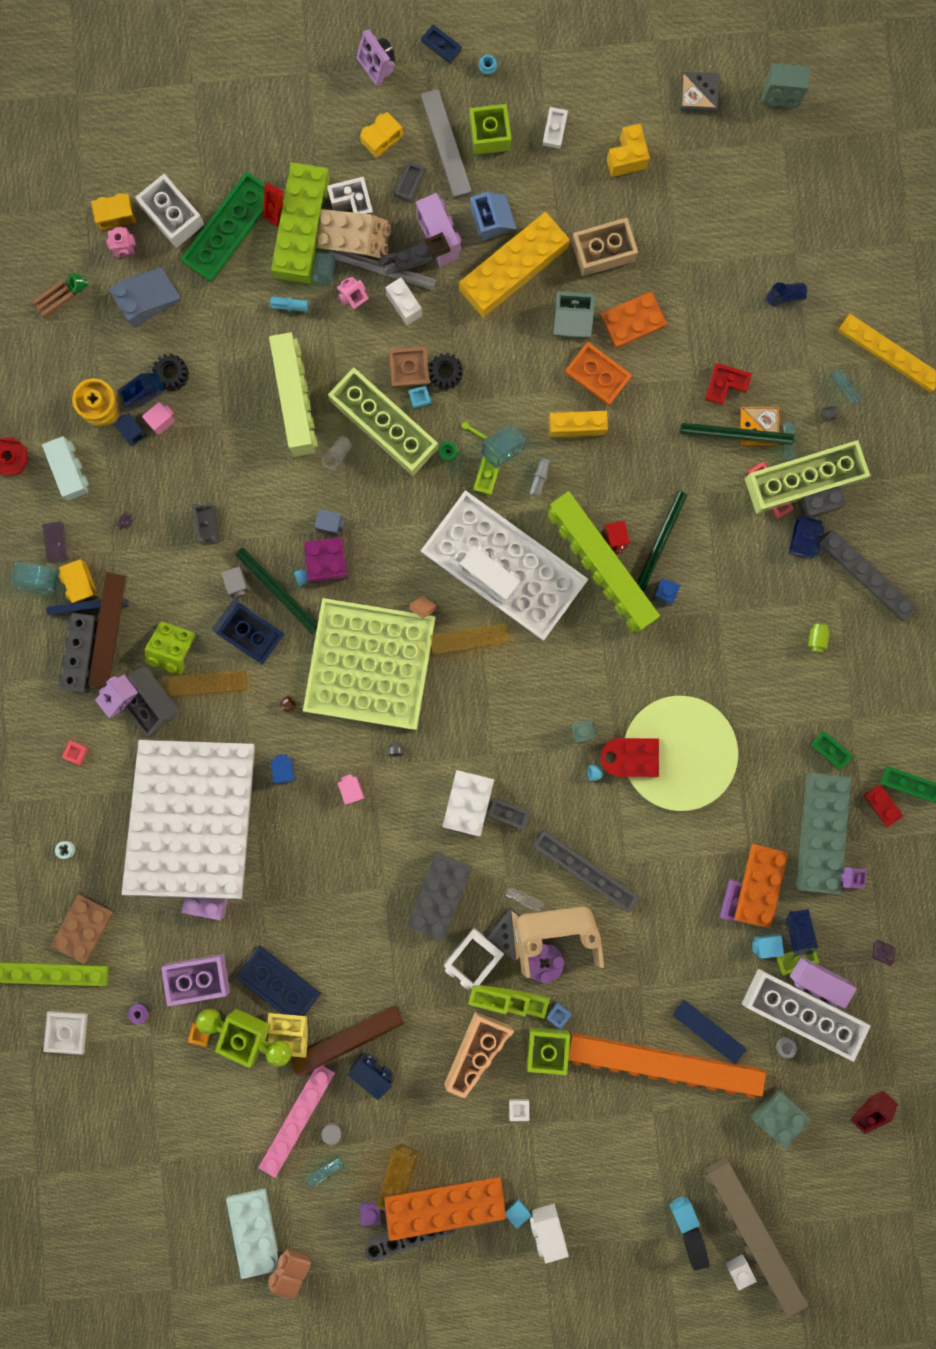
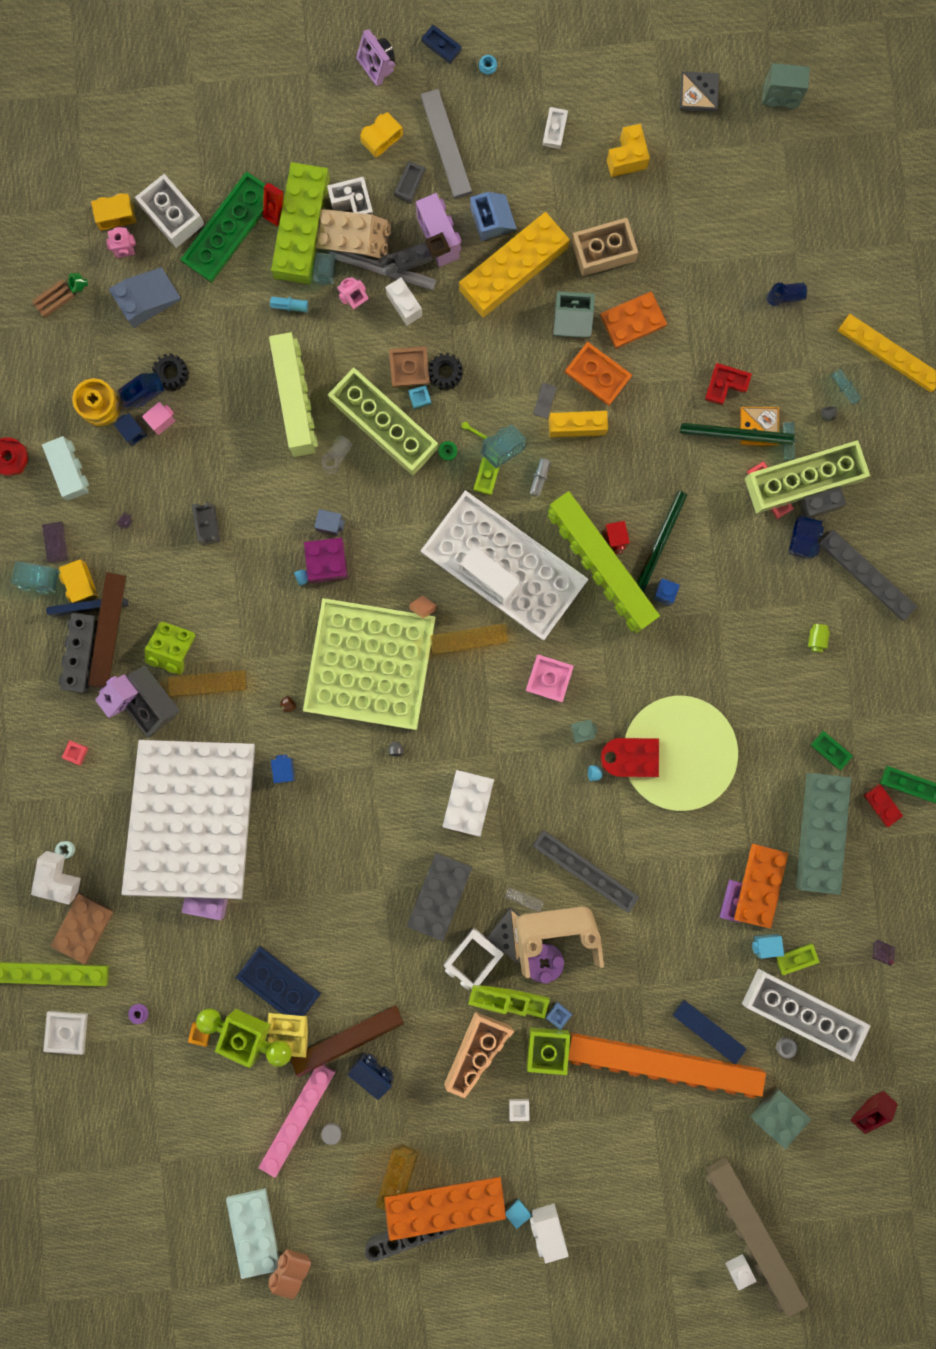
(50, 881): none -> white brick
(195, 979): lavender brick -> none
(235, 582): light grey brick -> none
(248, 631): dark blue slope -> none
(277, 590): dark green axle -> none
(324, 1172): clear light blue axle -> none
(350, 789): bright pink brick -> none
(370, 1214): medium lavender plate -> none
(490, 129): lime brick -> none
(508, 813): dark grey plate -> none
(545, 400): none -> flat silver sticker
(549, 678): none -> bright pink plate
(684, 1214): medium azure brick -> none
(696, 1249): black tyre -> none
(801, 932): clear blue brick -> none
(822, 983): lavender brick -> none
(854, 877): medium lavender plate -> none

